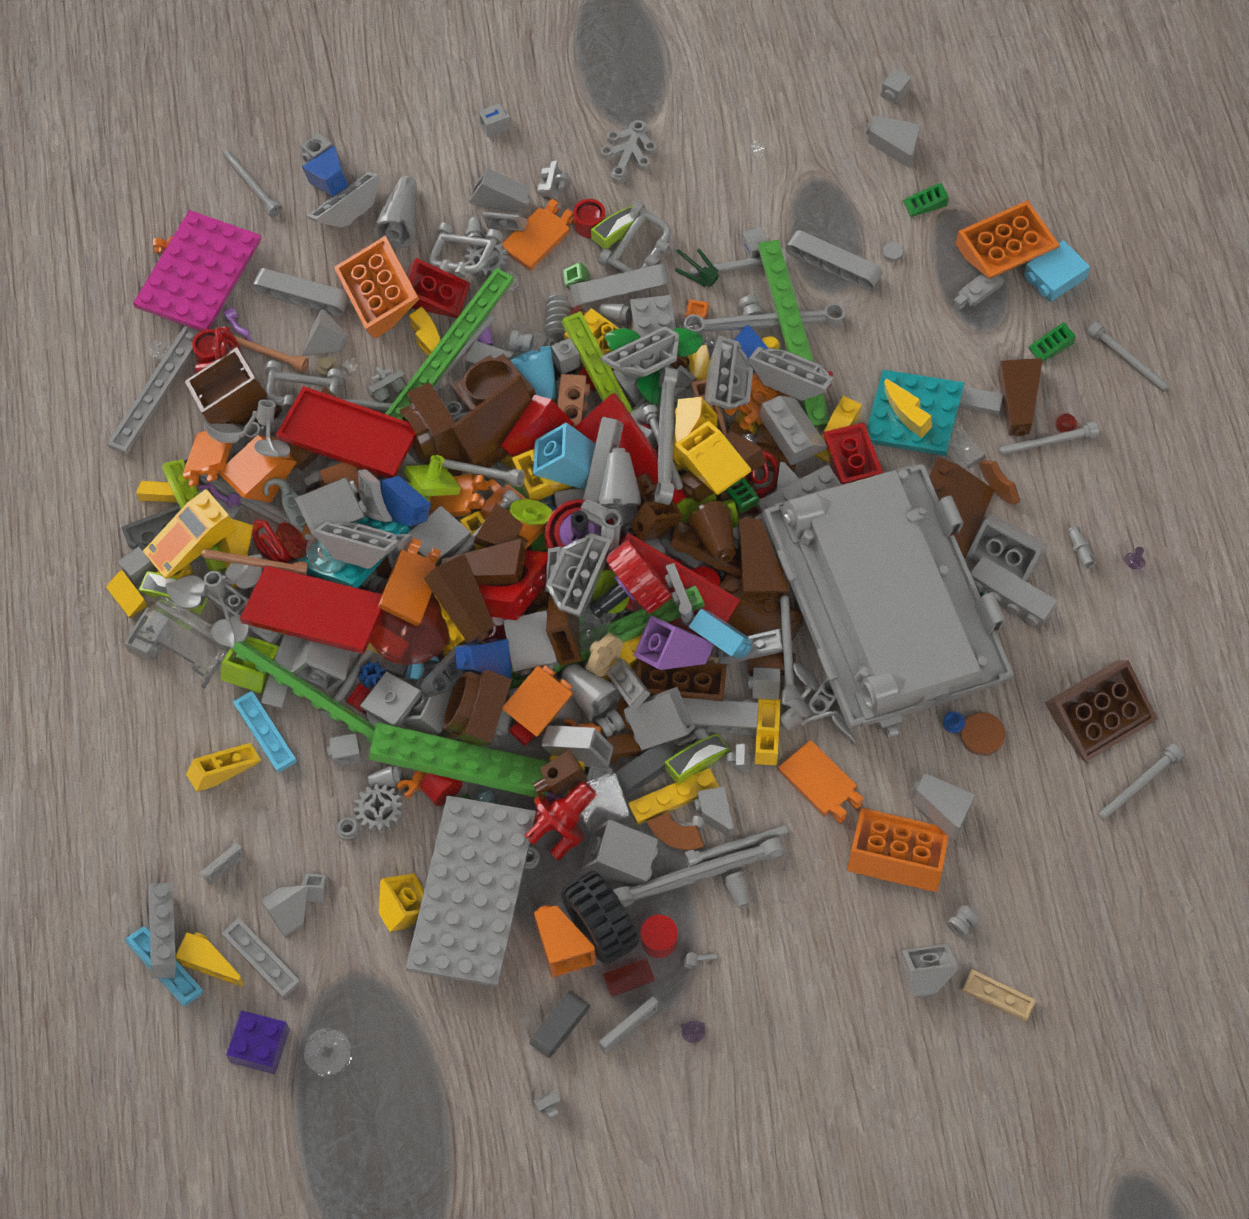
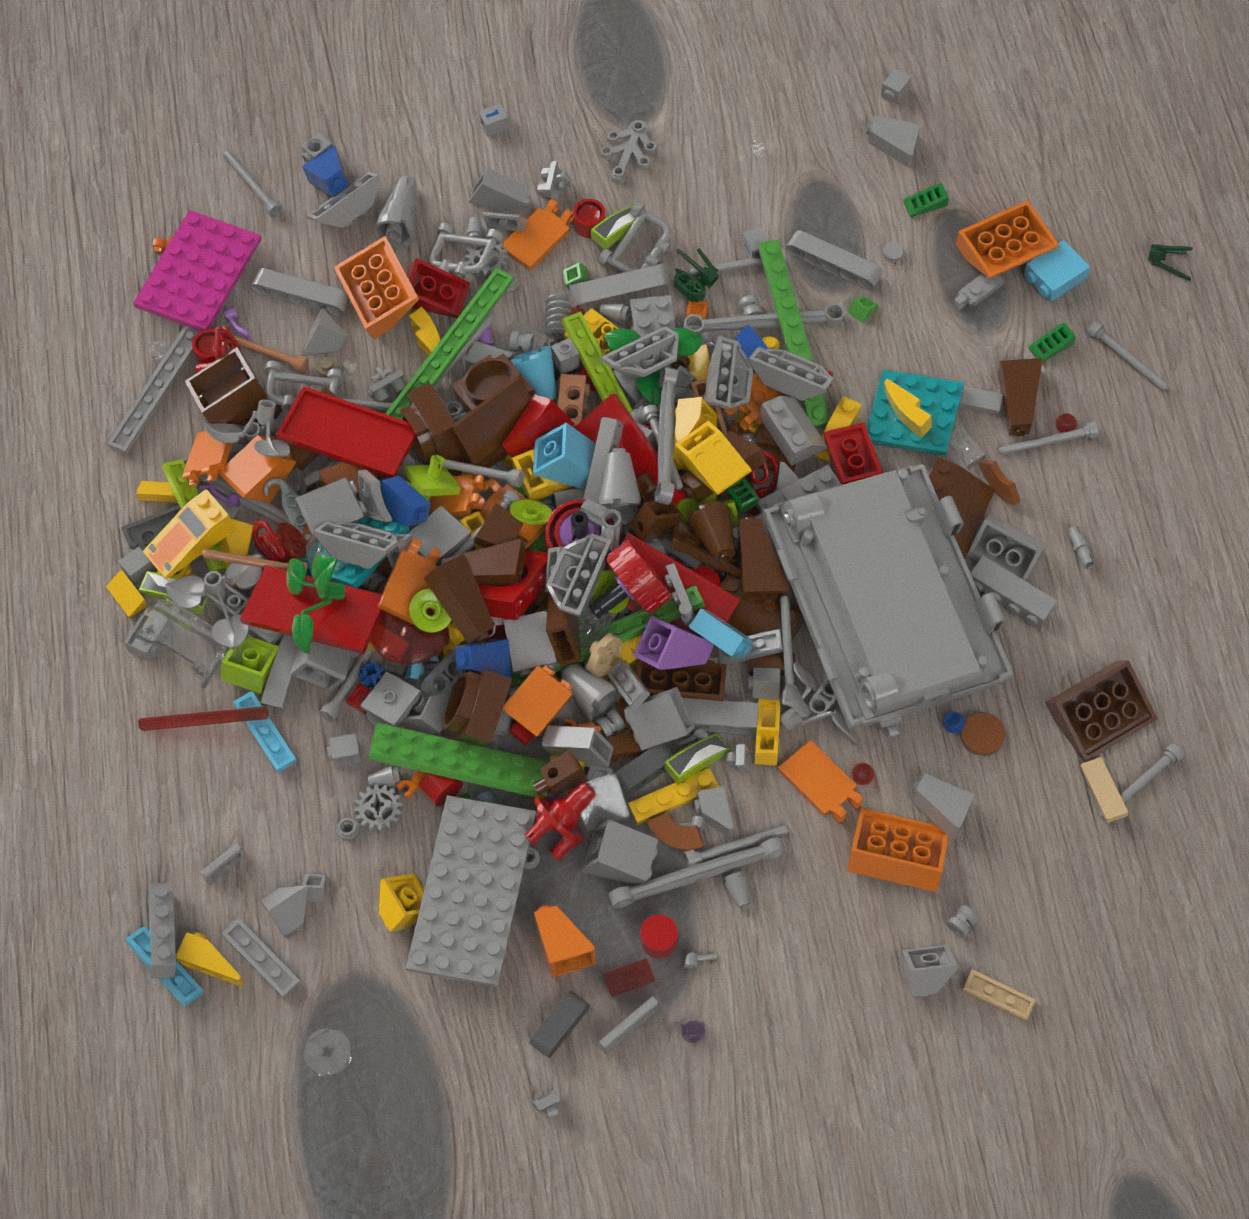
(203, 718): none -> clear red axle
(220, 766): yellow slope -> none
(258, 1042): dark purple brick -> none
(303, 688): bright green plate -> none
(322, 572): none -> green plant
(417, 610): none -> lime dish
(600, 916): black tyre -> none
(689, 287): none -> dark green plate
(862, 308): none -> bright green slope
(867, 769): none -> clear red plate
(1104, 790): none -> tan tile
(1135, 559): clear purple plate -> none
(1158, 253): none -> dark green plant

